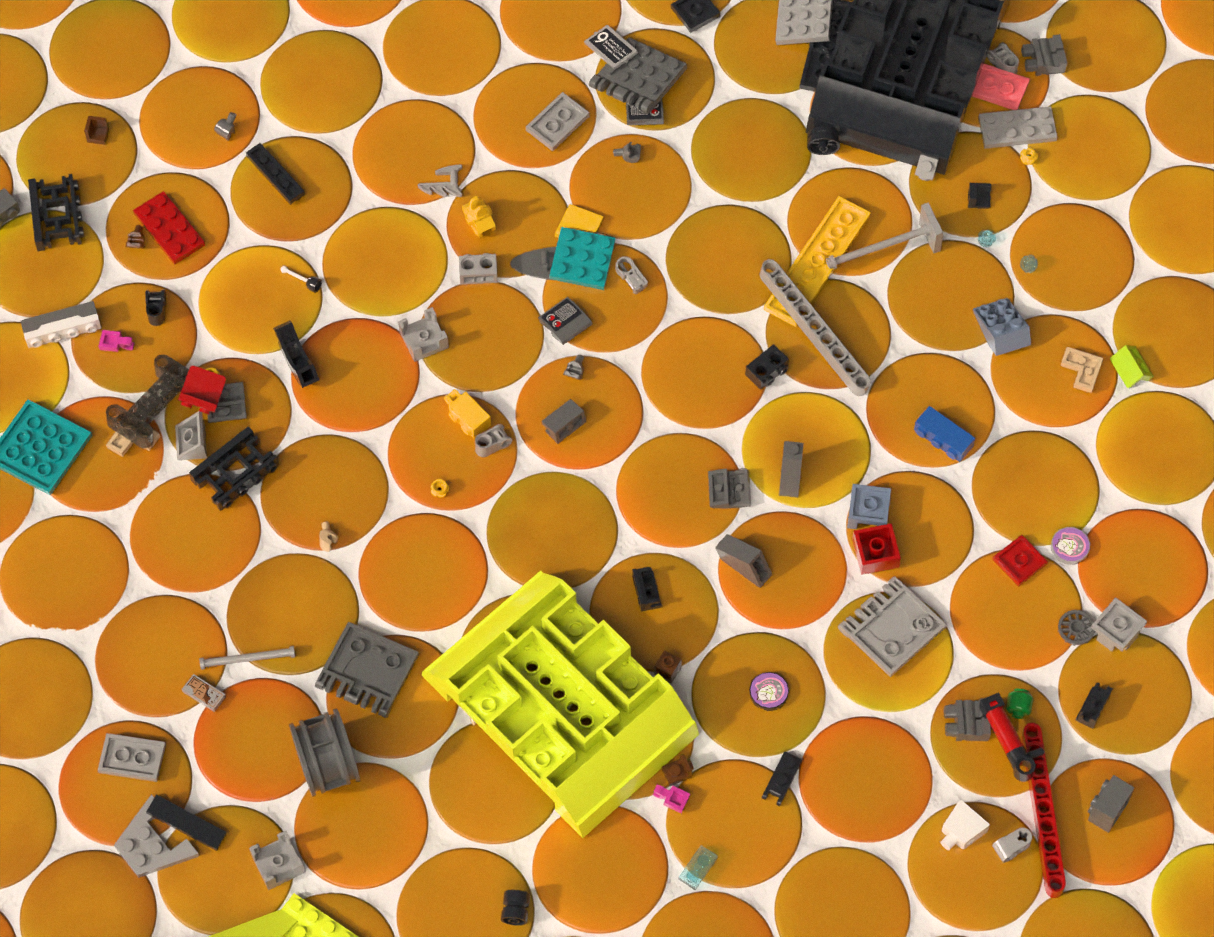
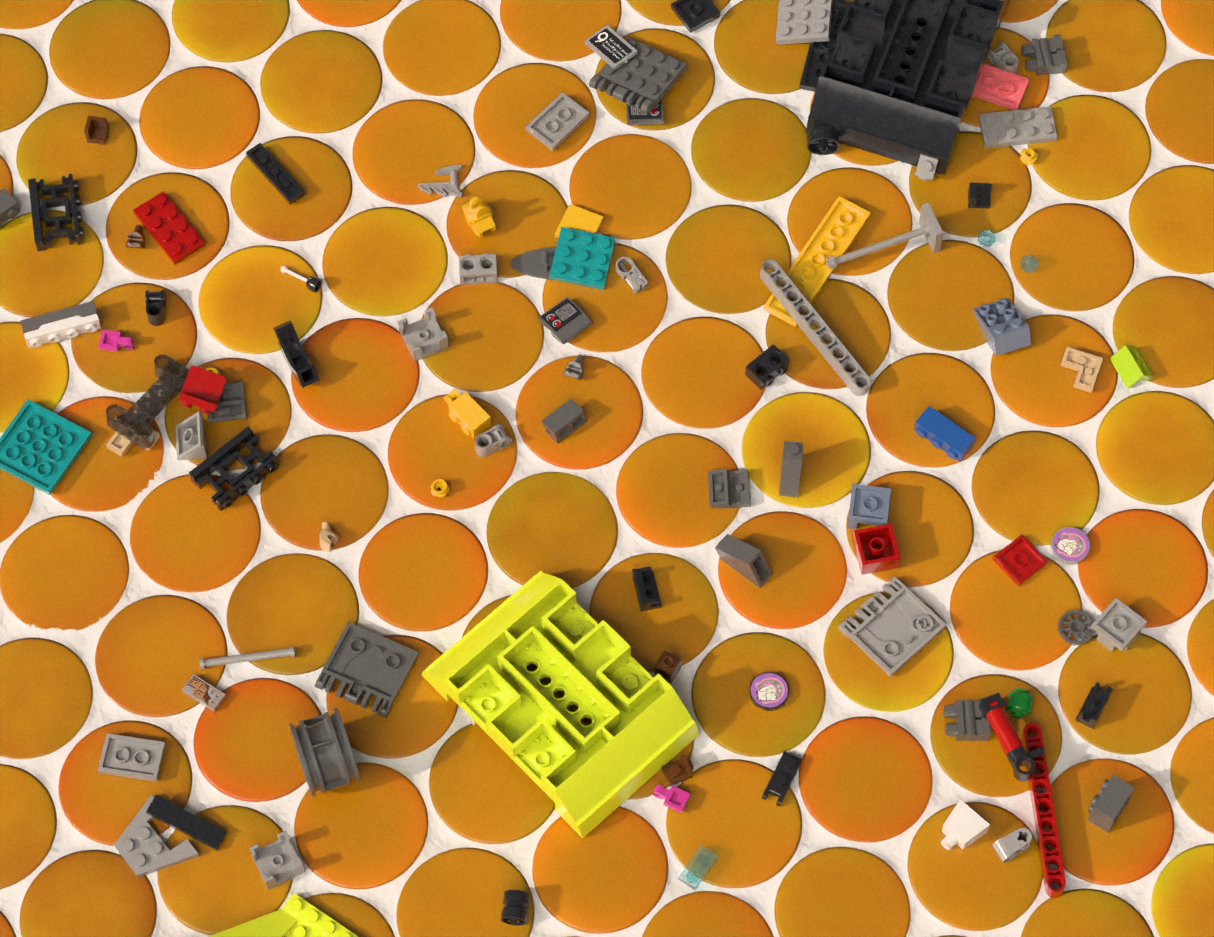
(226, 127): dark grey piece -> none
(630, 152): dark grey piece -> none

